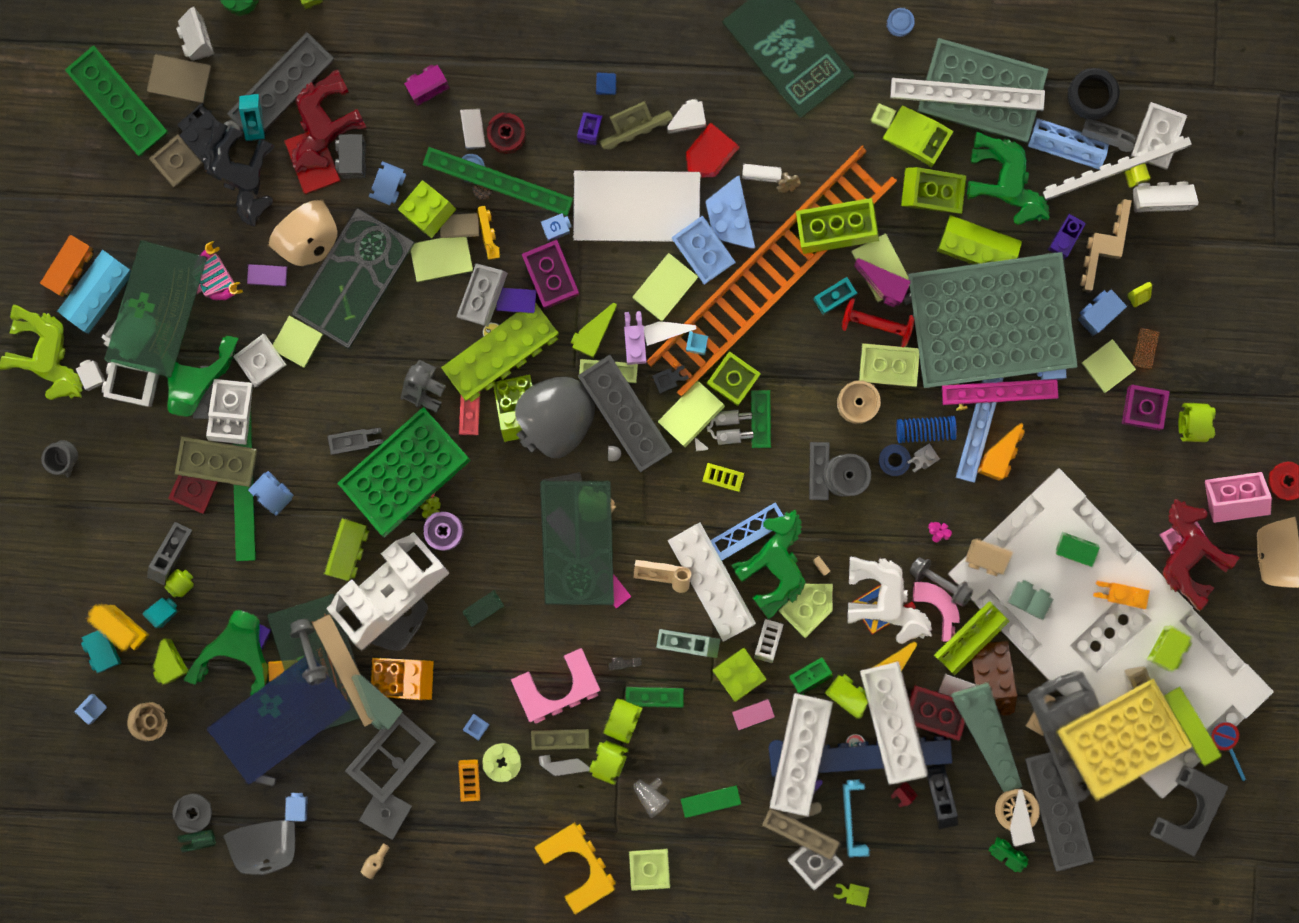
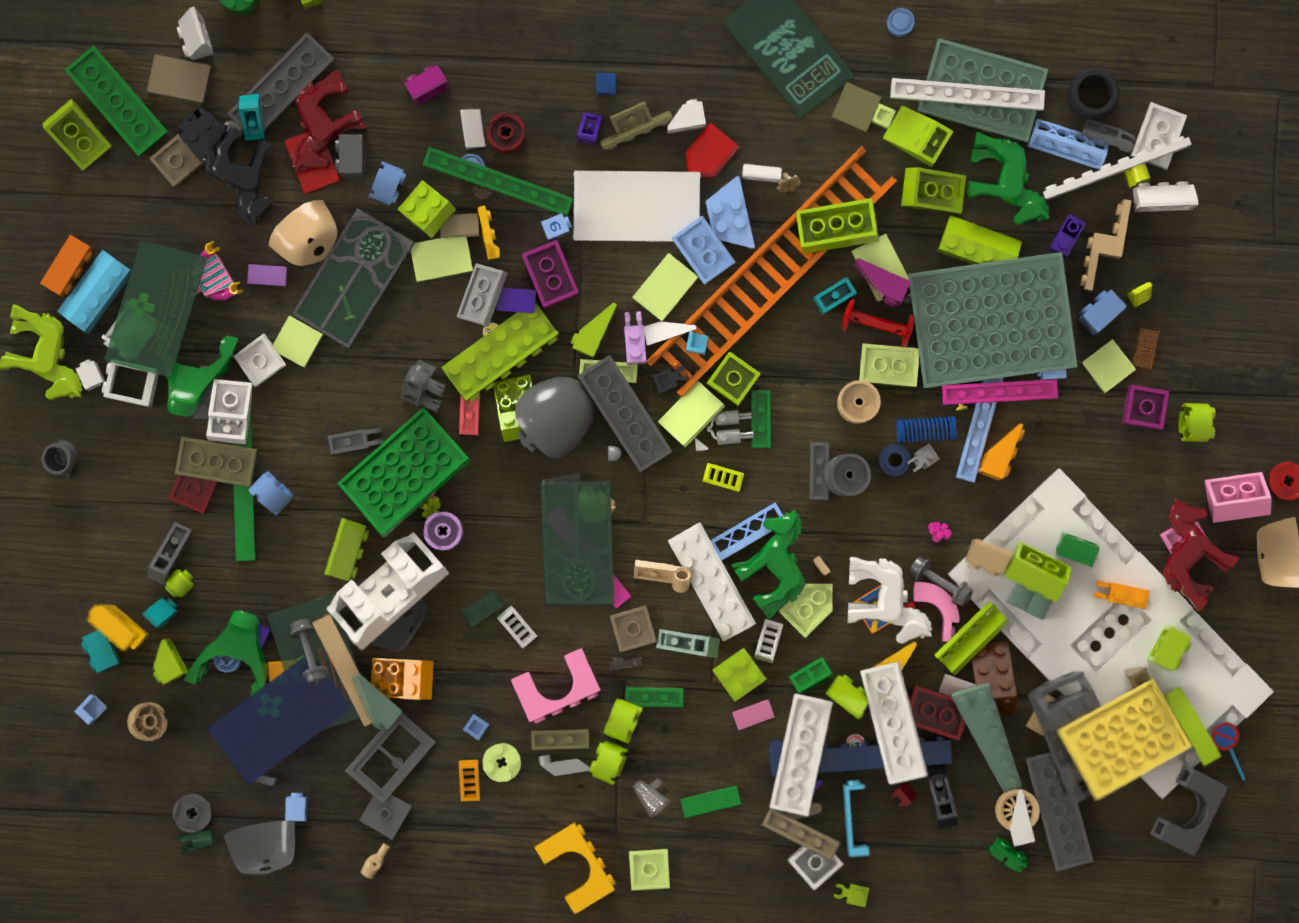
(76, 134): none -> lime slope
(226, 663): none -> medium blue wheel
(505, 615): none -> white slope
(633, 628): none -> dark tan tile
(856, 107): none -> olive tile
(1038, 571): none -> lime brick

